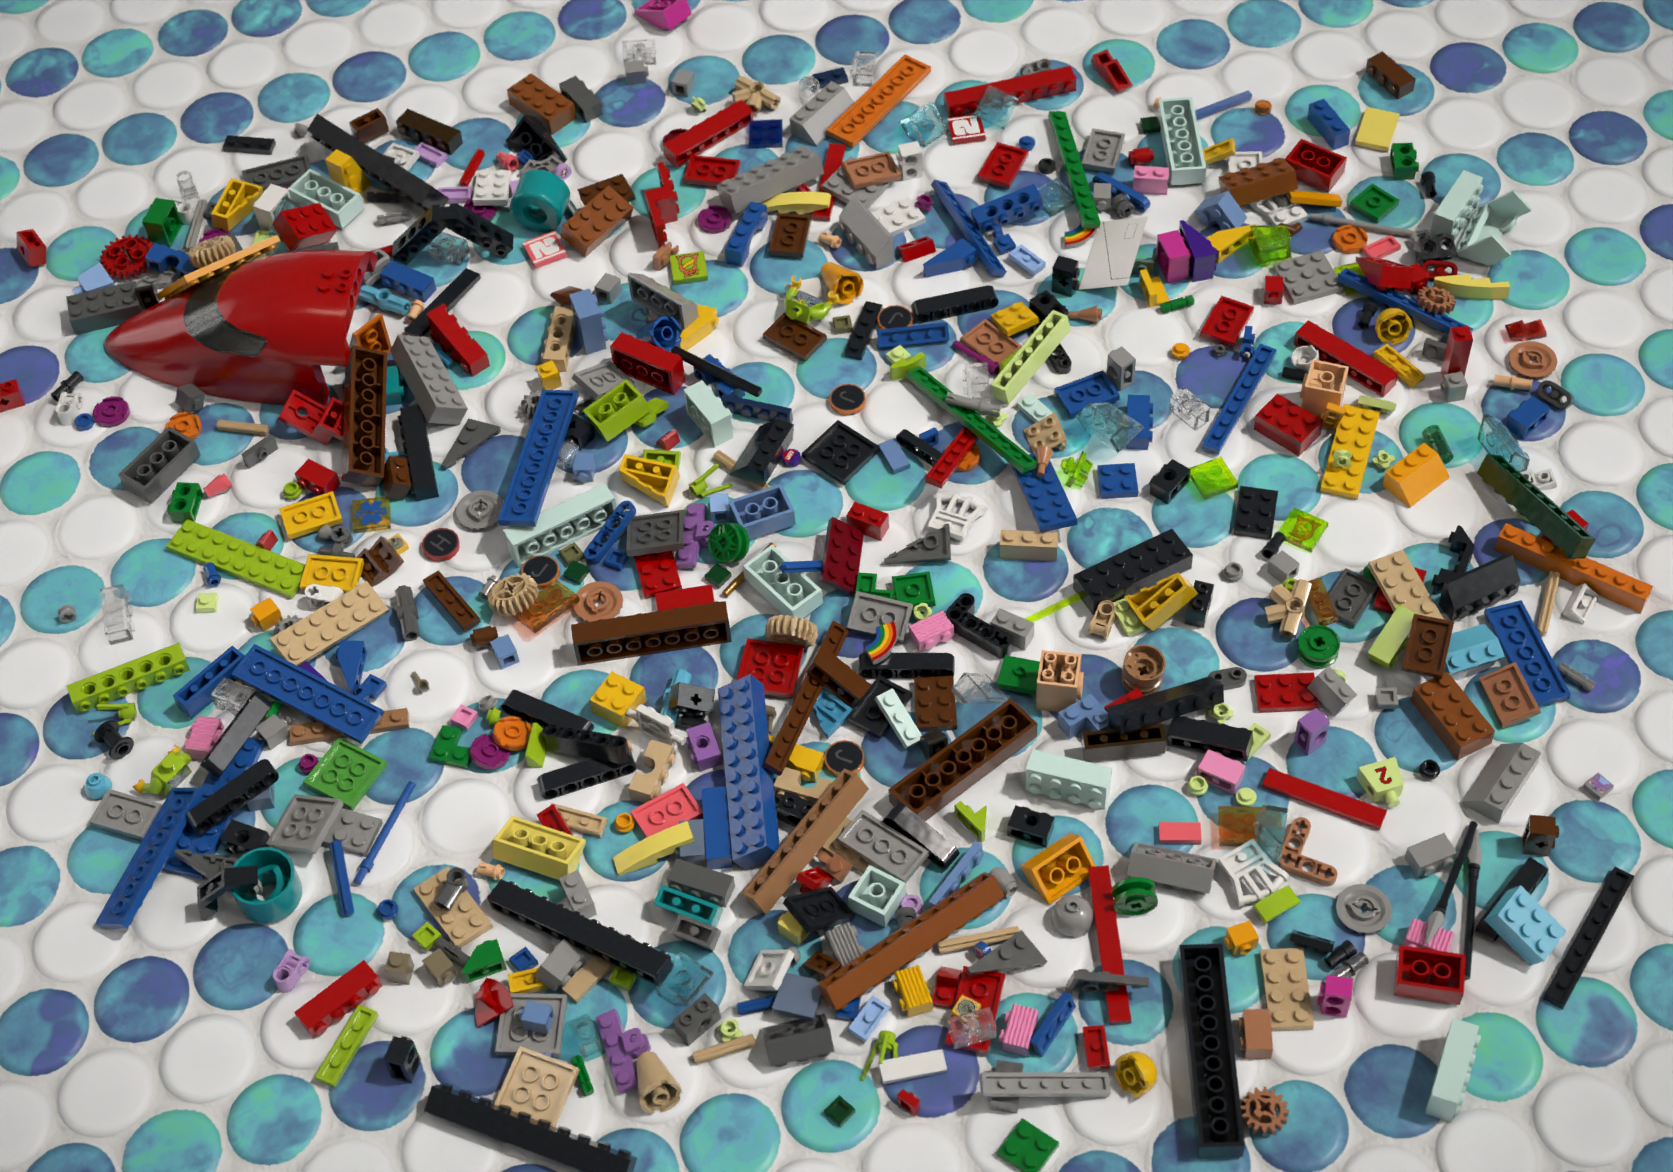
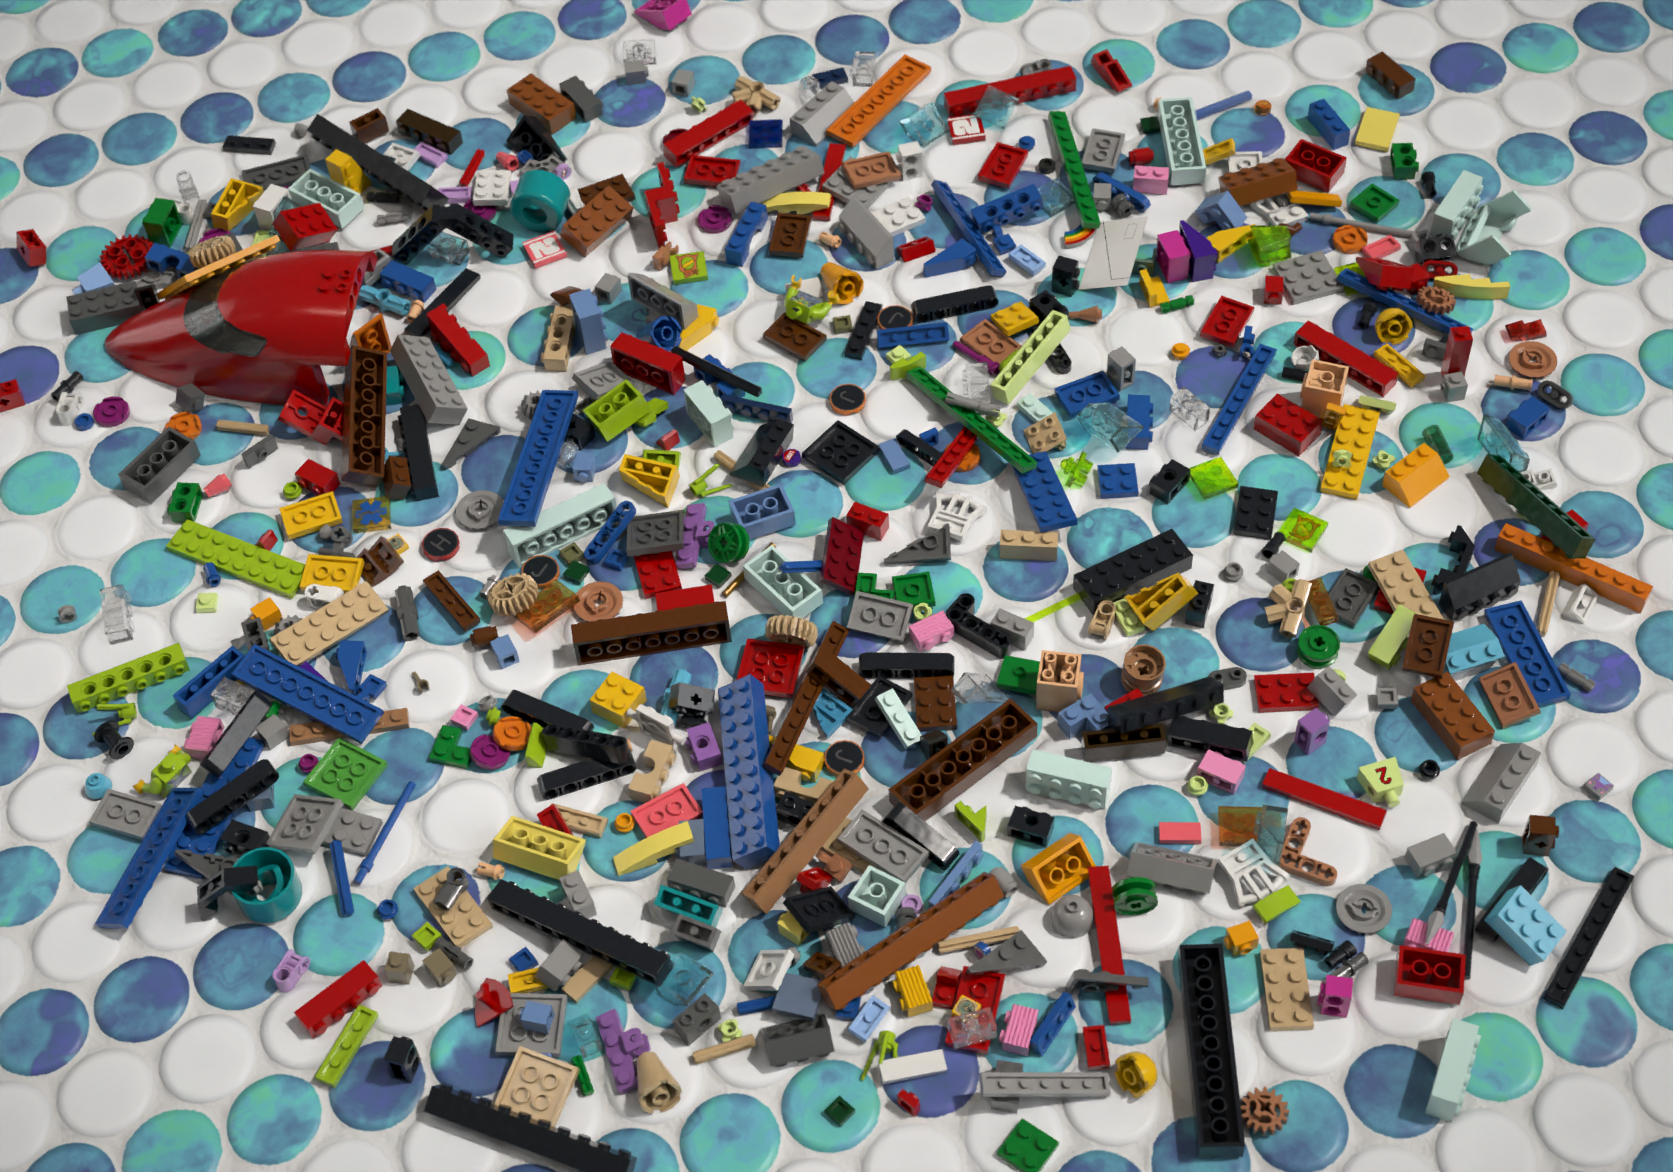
(255, 634): none -> dark grey brick
(484, 961): green slope -> none
(549, 375): yellow brick -> none
(719, 507): light blue brick -> none
(883, 644): tile -> none
(1043, 456): nougat cone -> none
(1246, 797): yellowish green plate -> none
(1256, 1034): nougat brick -> none

